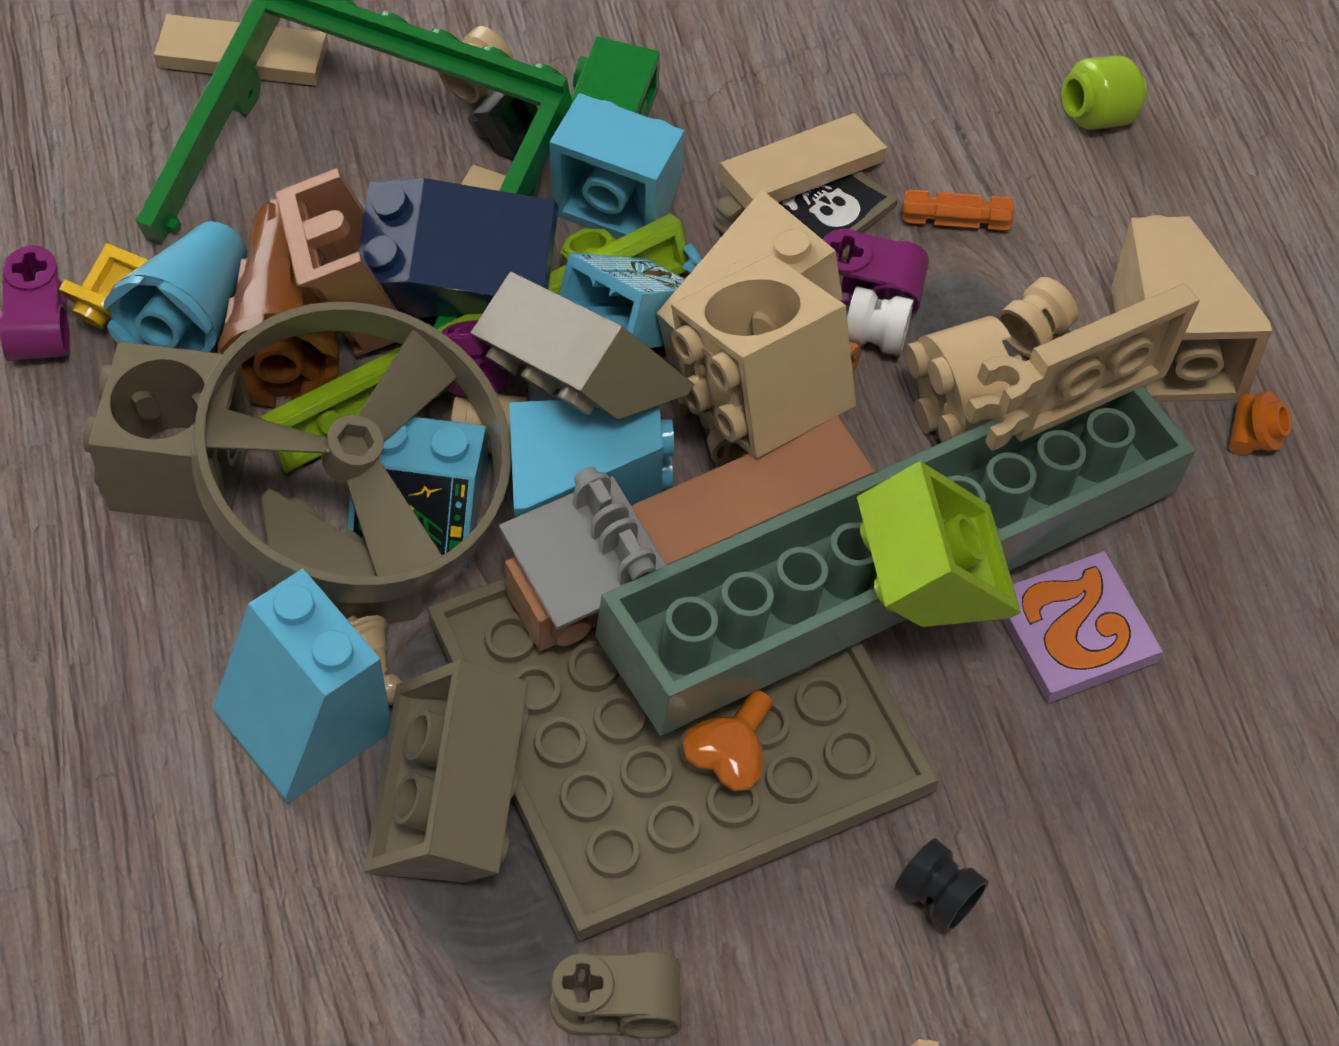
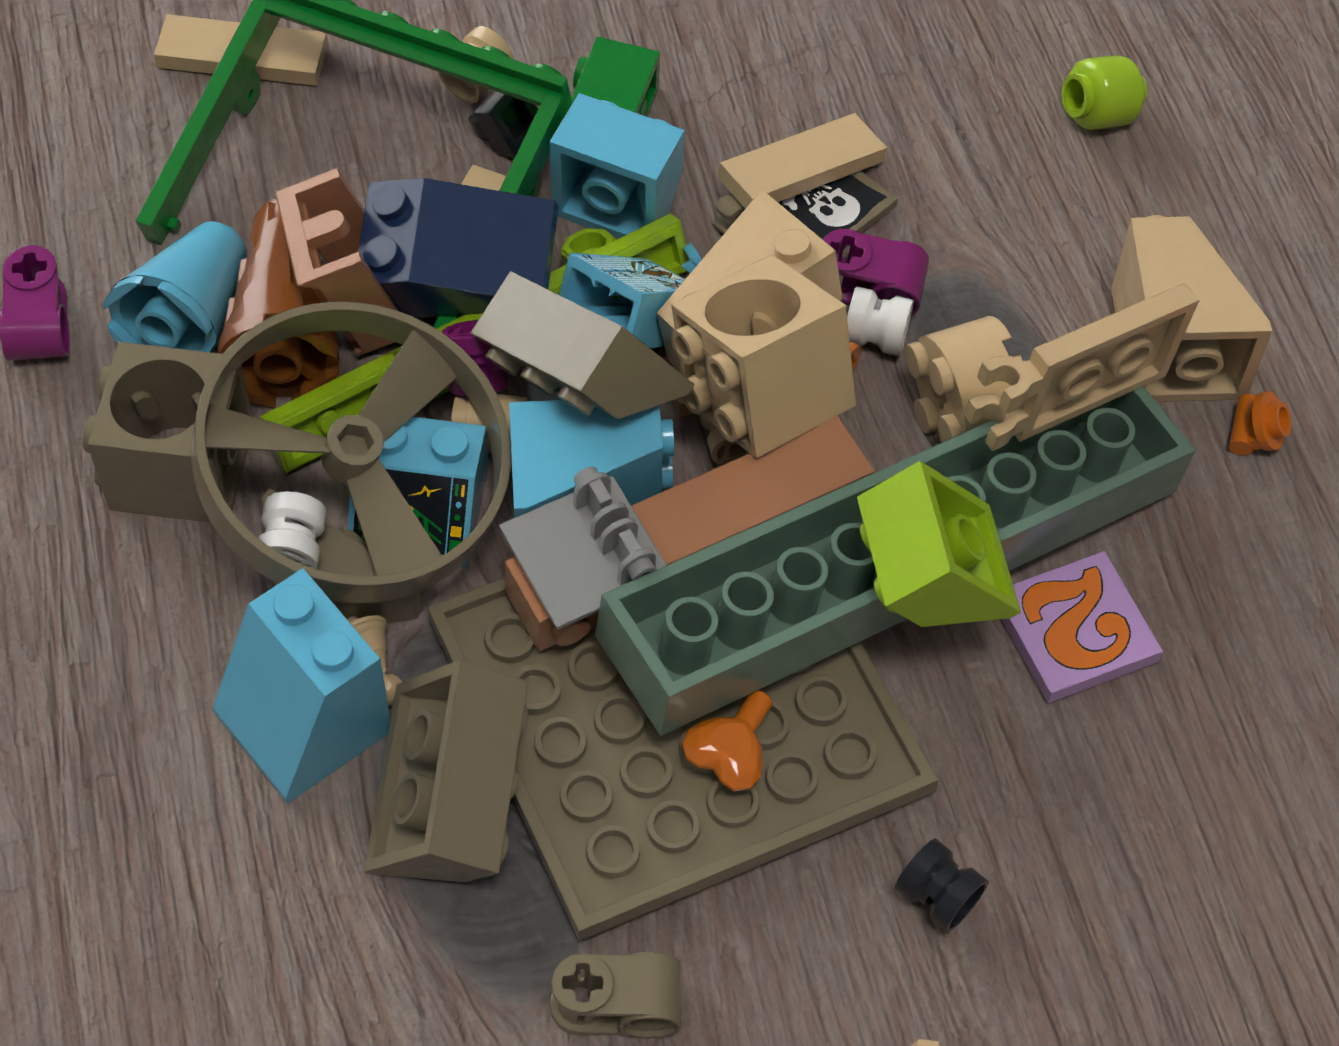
(108, 269): yellow bracket -> none
(293, 525): none -> white wheel
(958, 210): orange axle -> none
(1044, 311): tan wheel -> none

